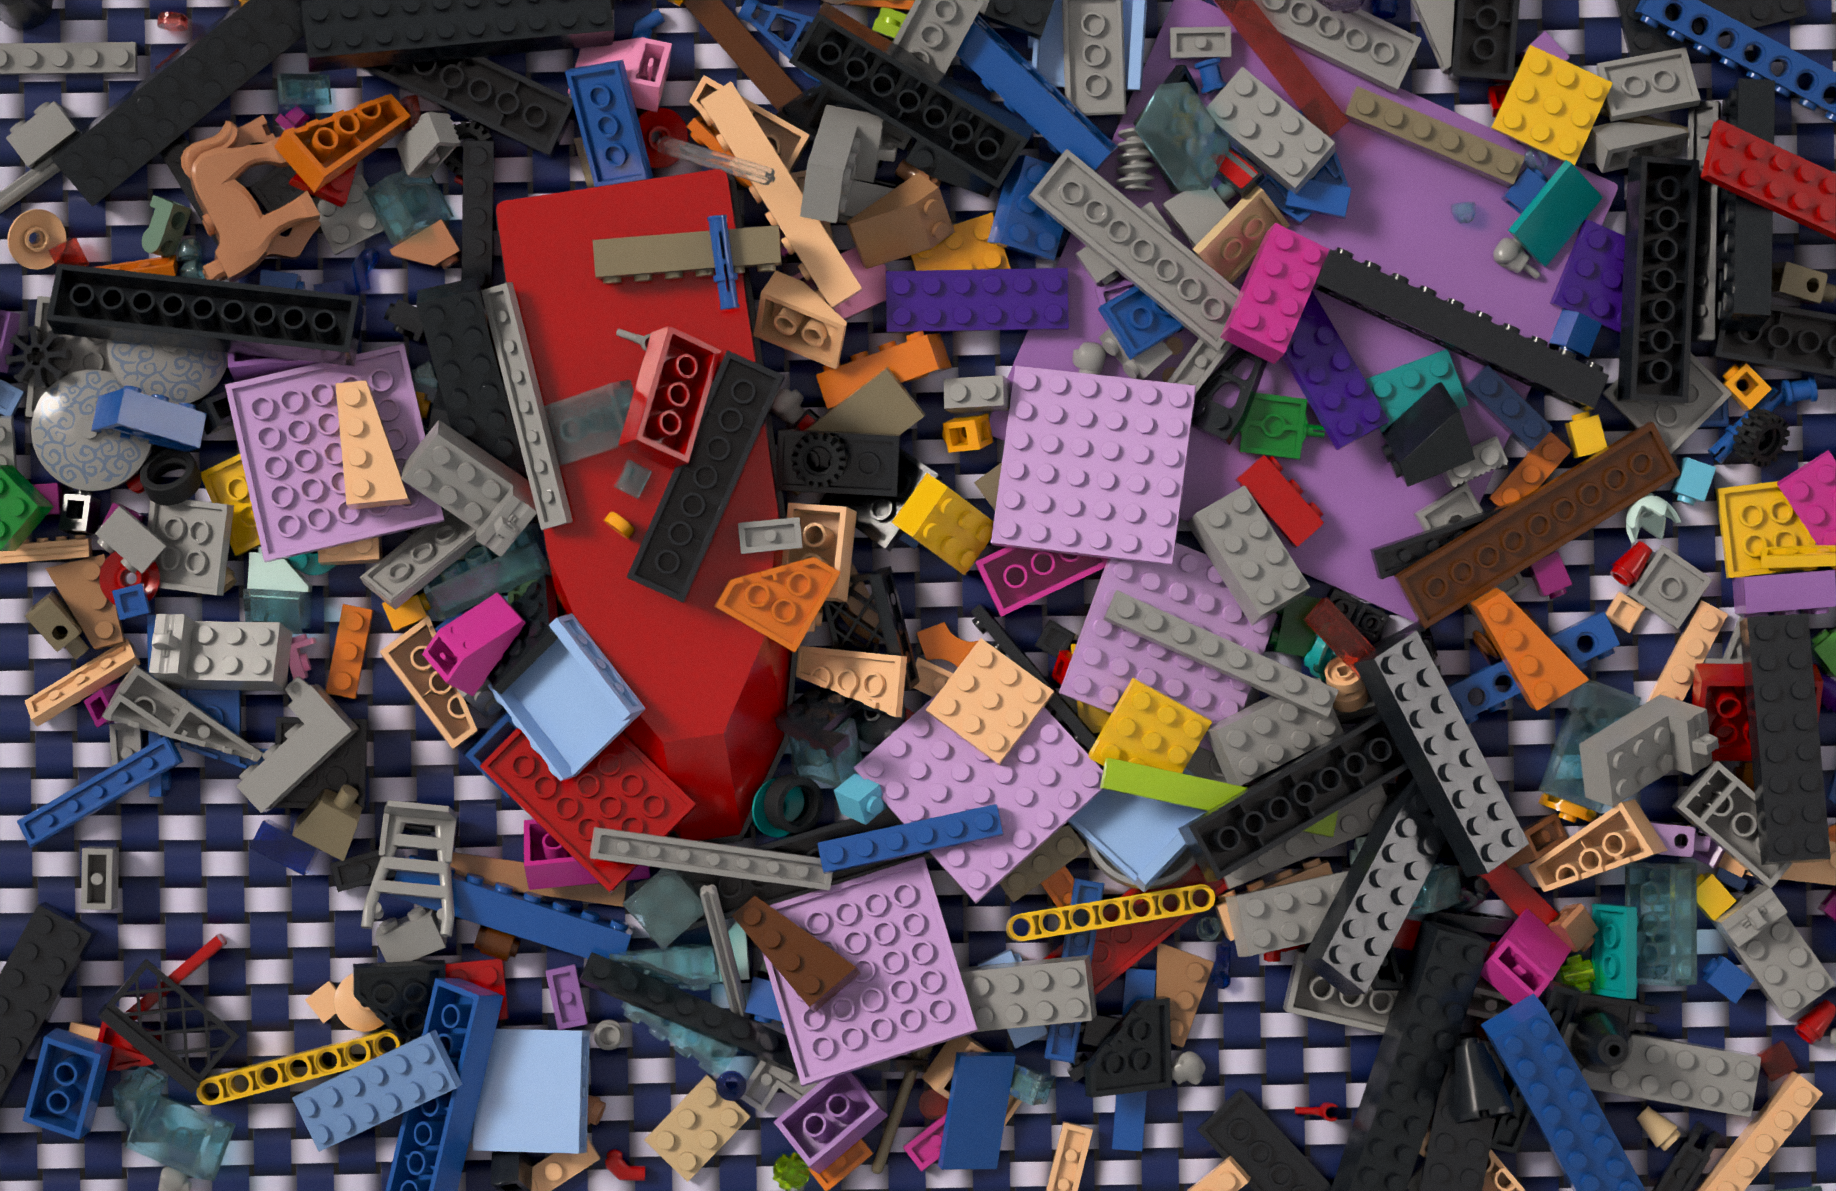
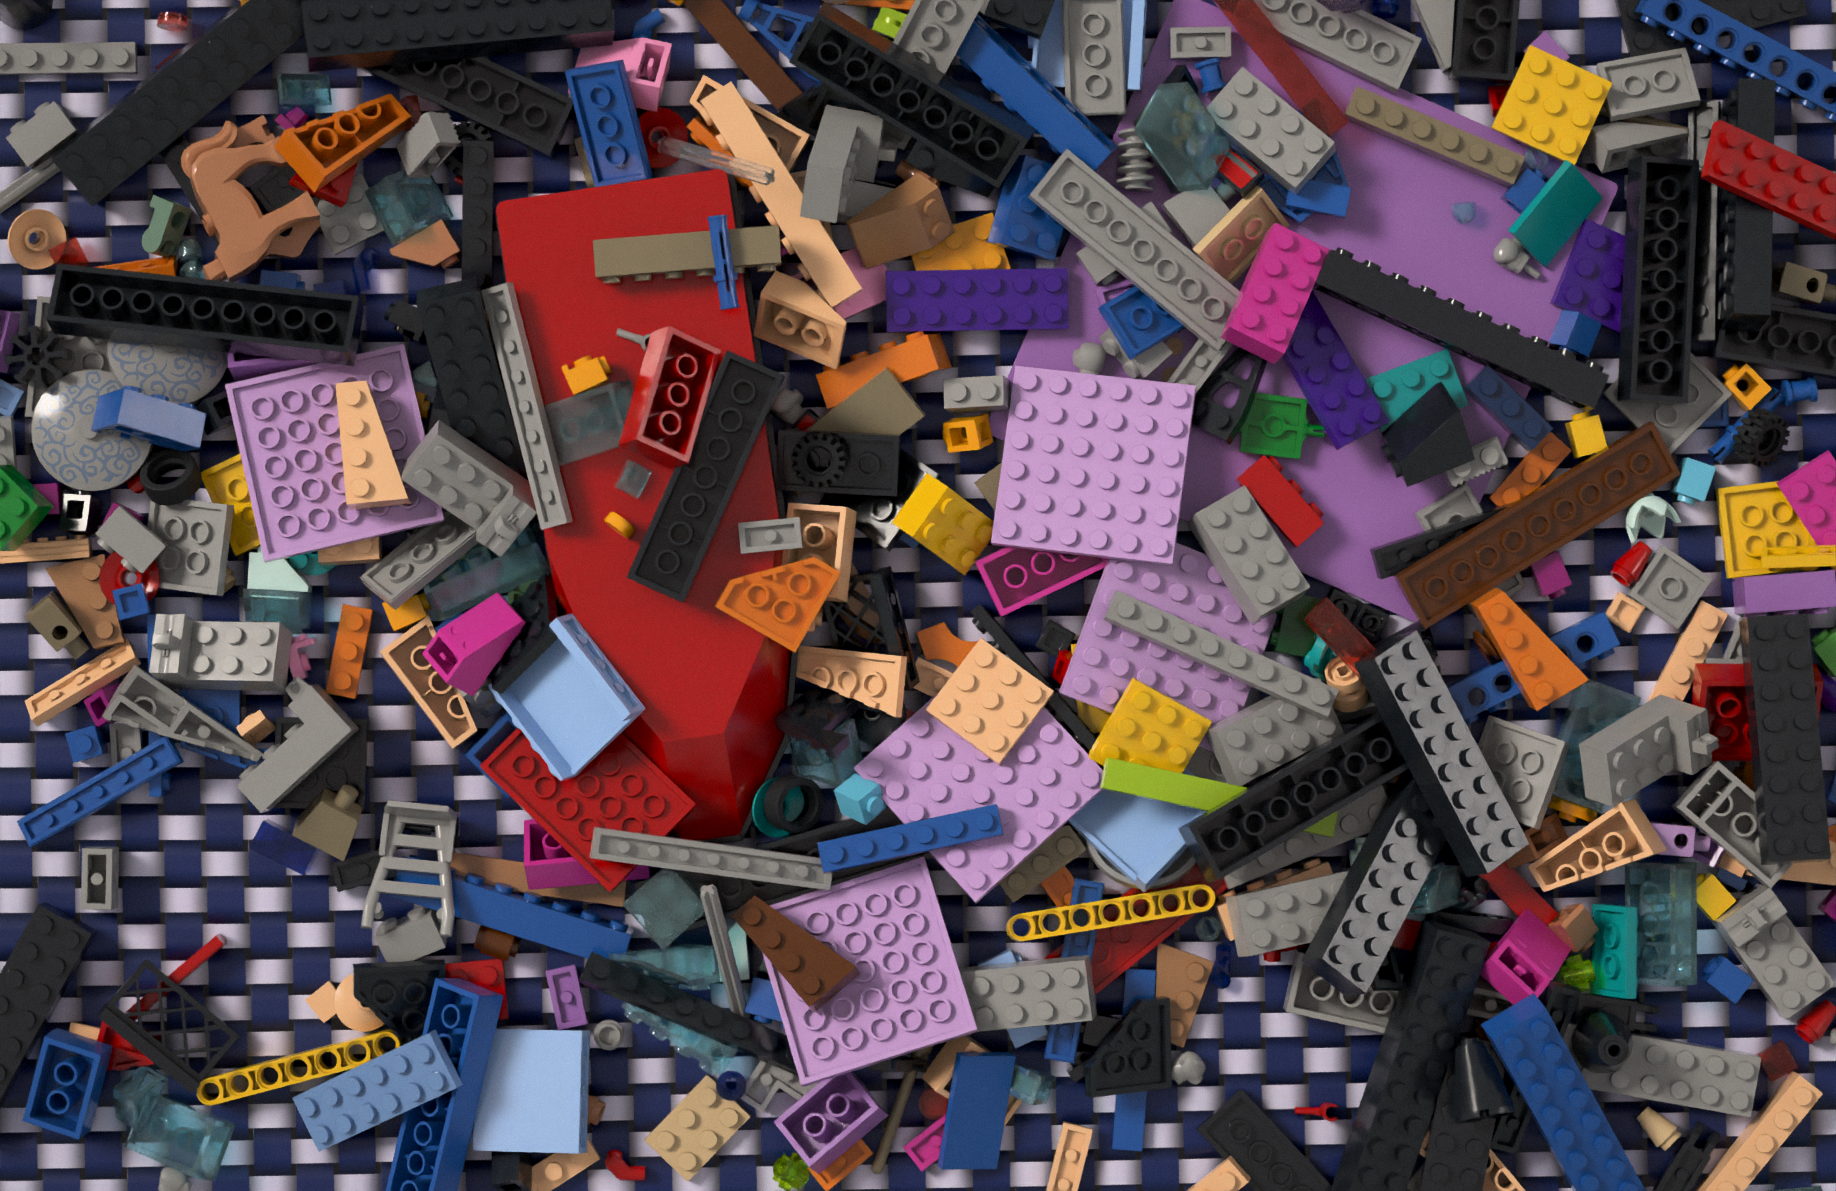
(86, 743): none -> blue brick
(256, 727): none -> light nougat plate
(587, 374): none -> light orange brick
(1523, 766): none -> light grey plate

